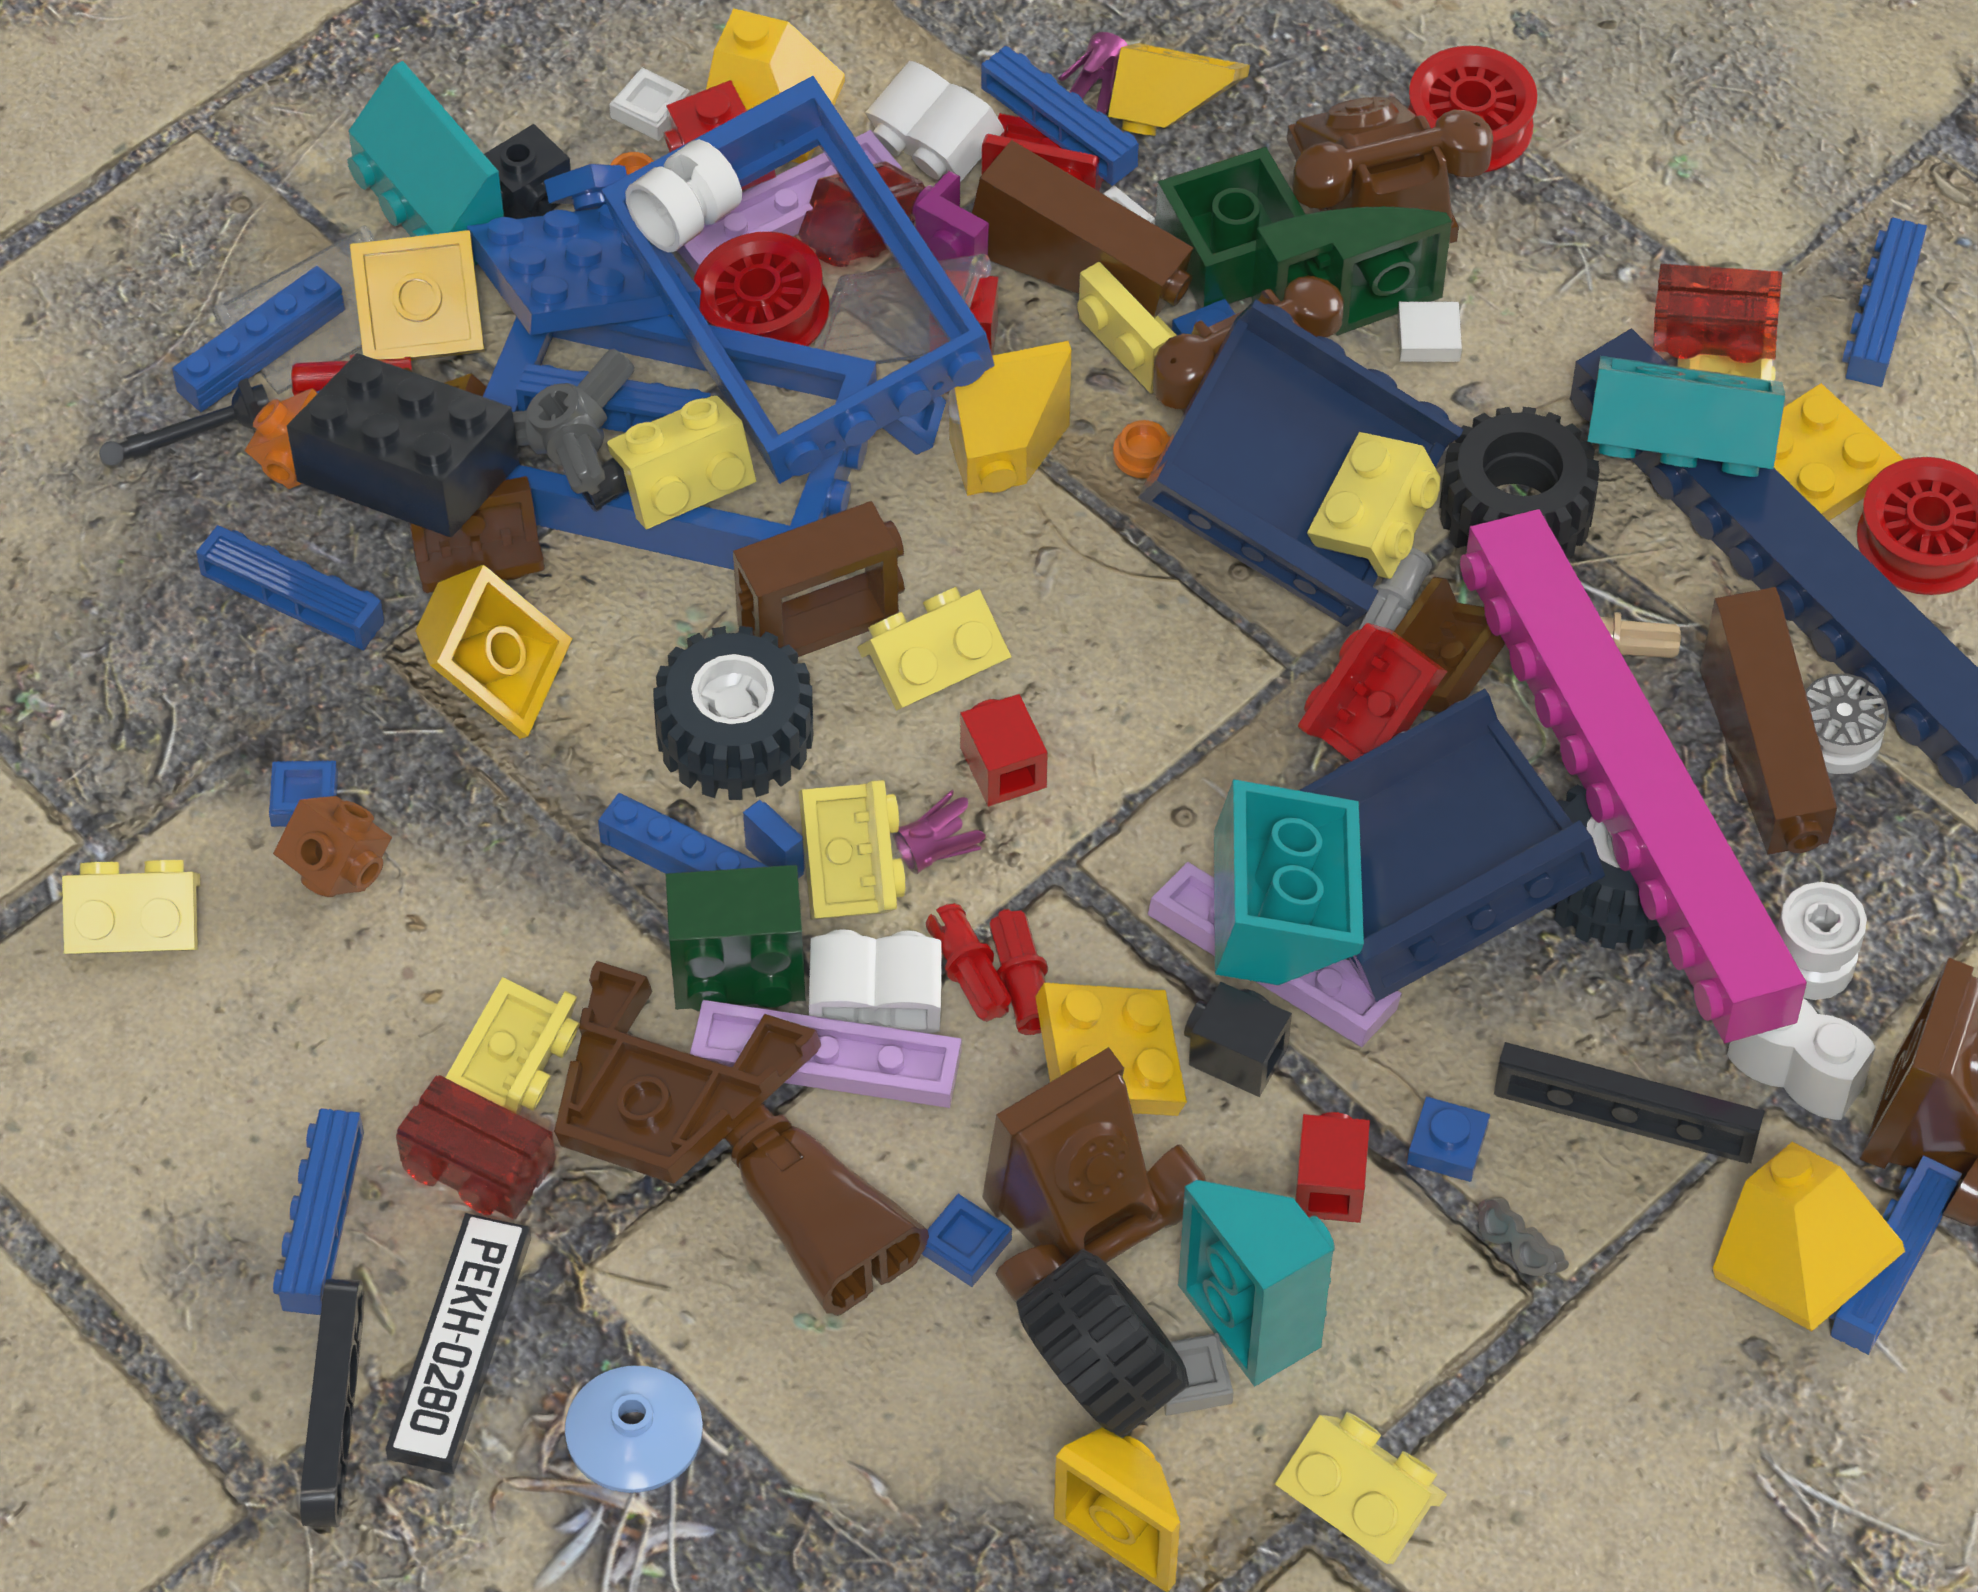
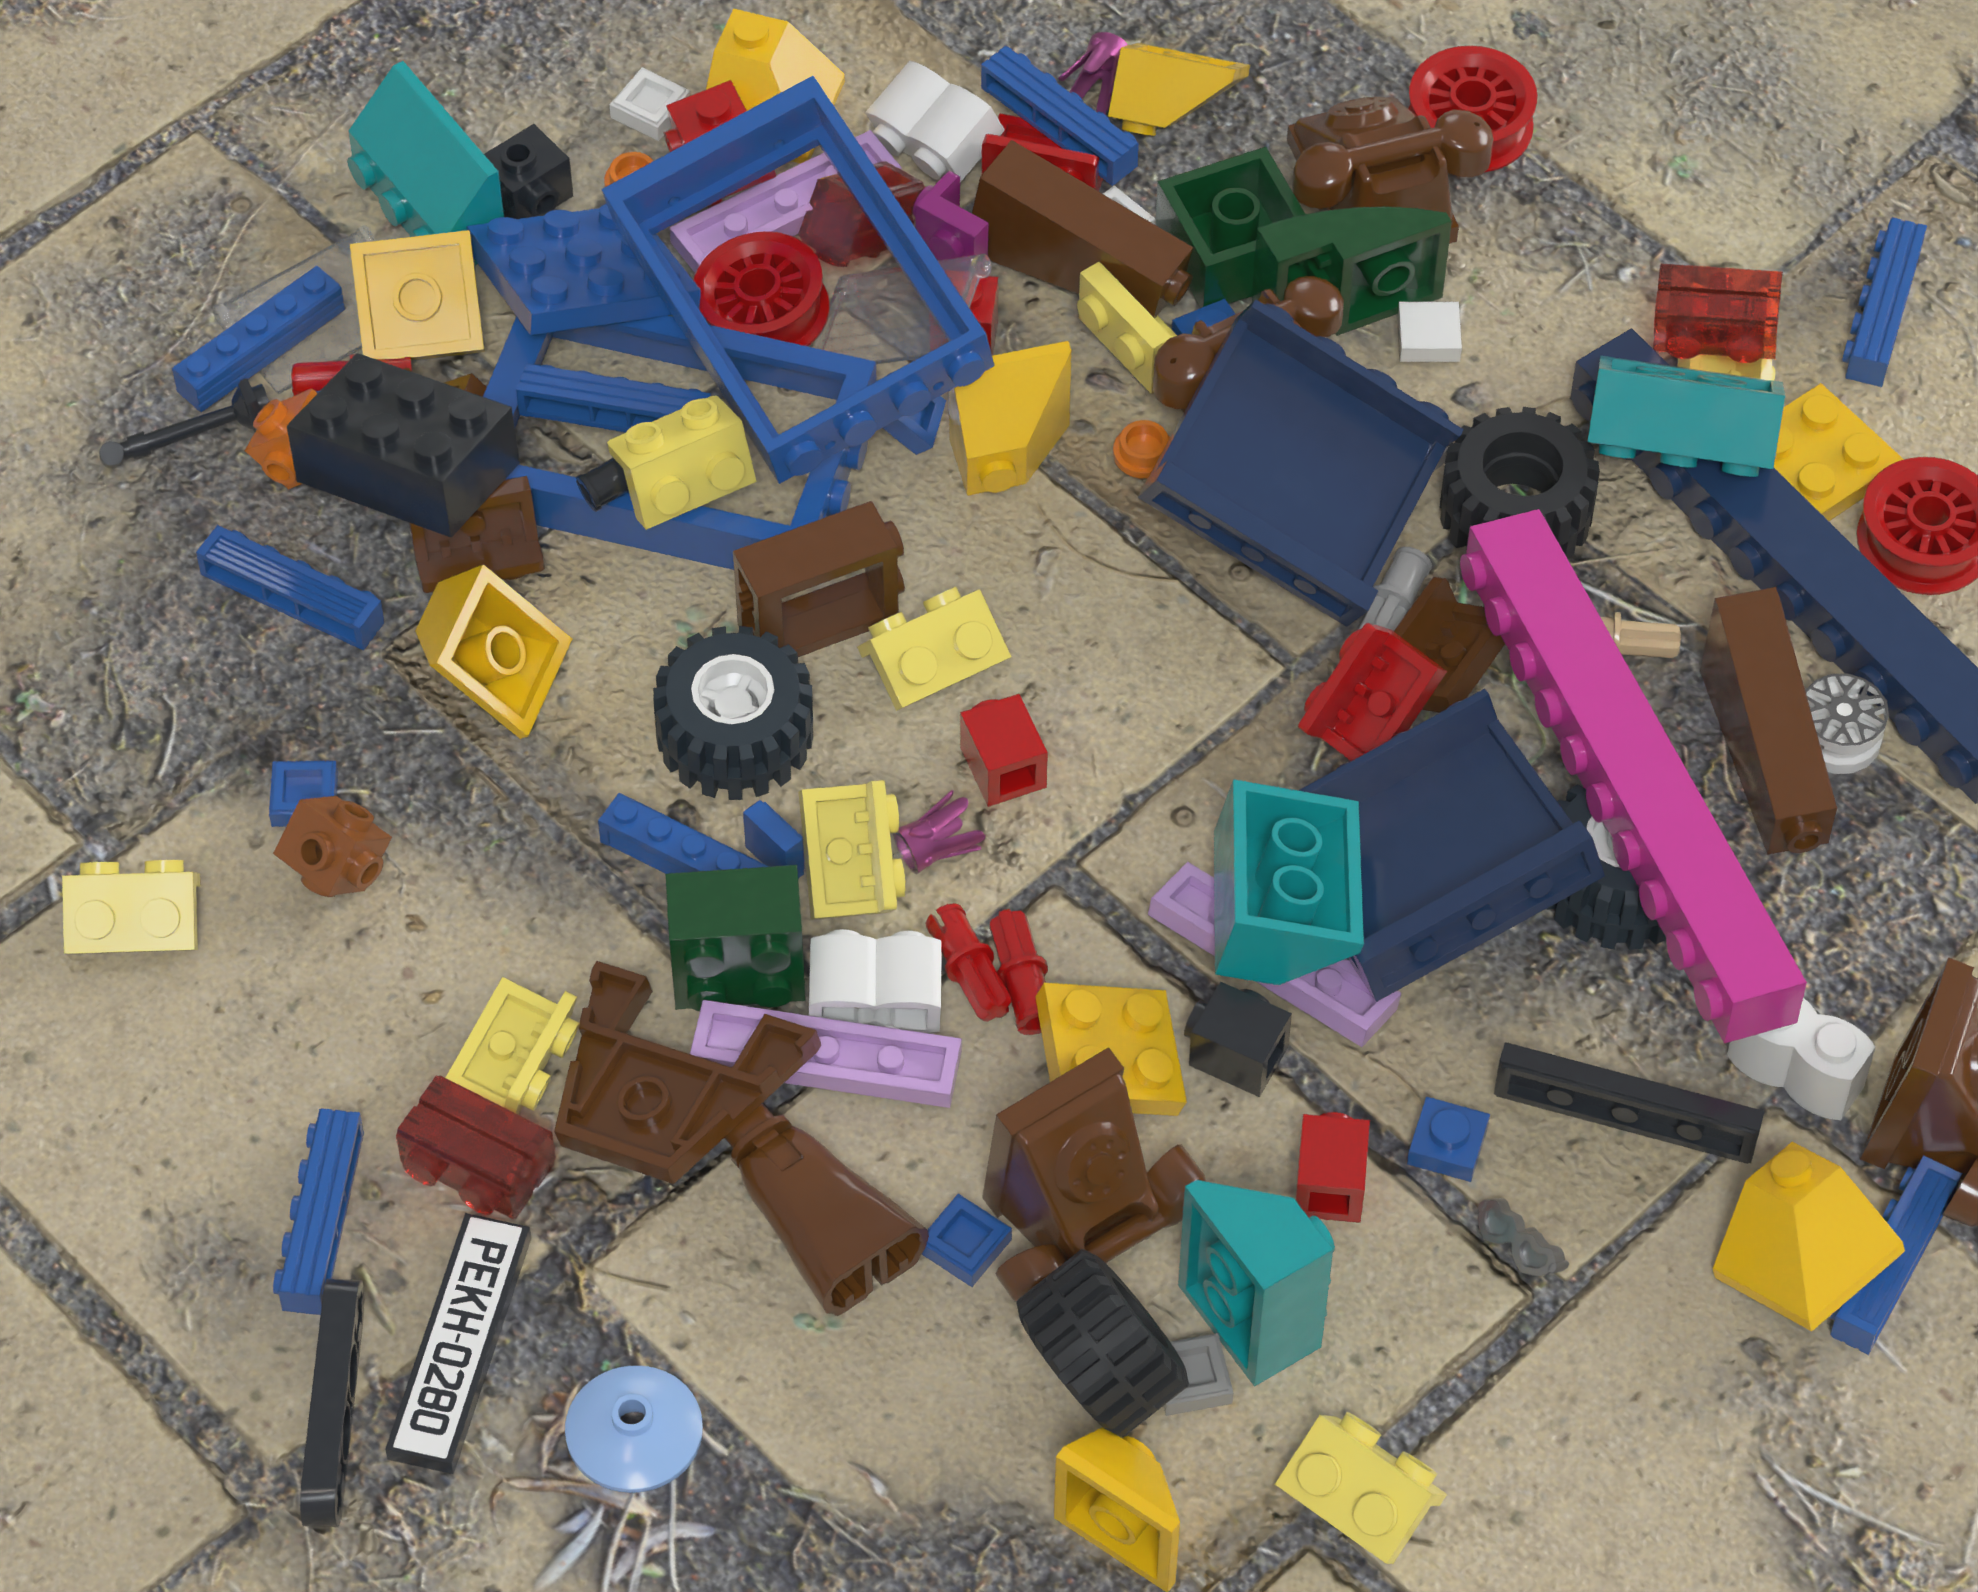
(569, 419): dark grey bush -> none
(583, 185): blue plate -> none
(682, 196): white wheel -> none
(1377, 502): light yellow bracket -> none
(1823, 934): white wheel -> none

